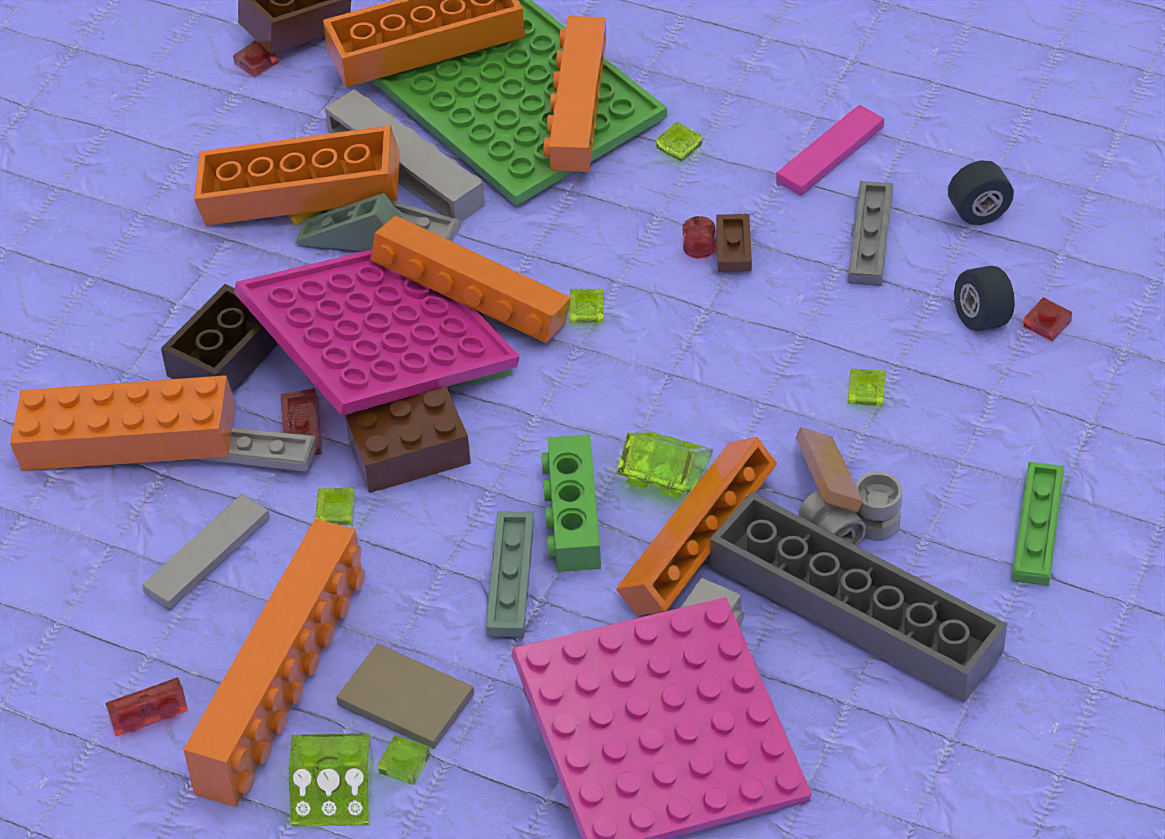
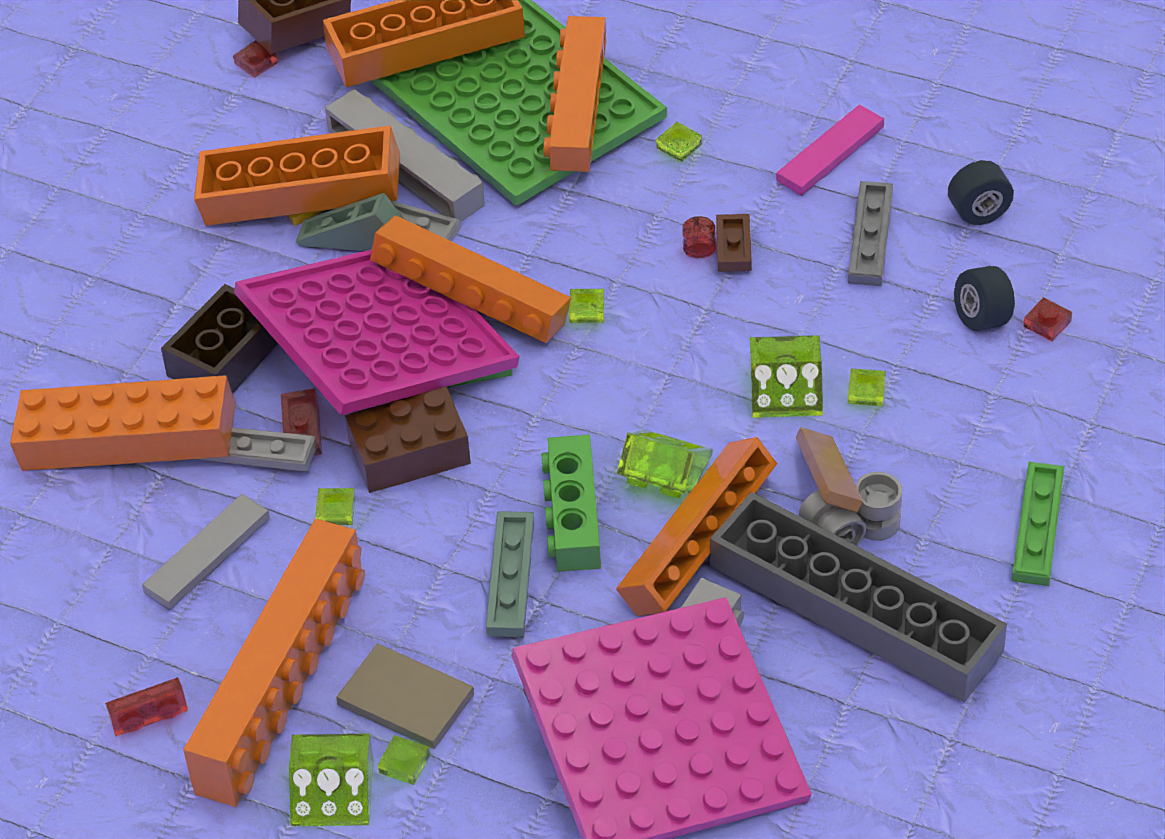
(786, 376): none -> clear neon green slope

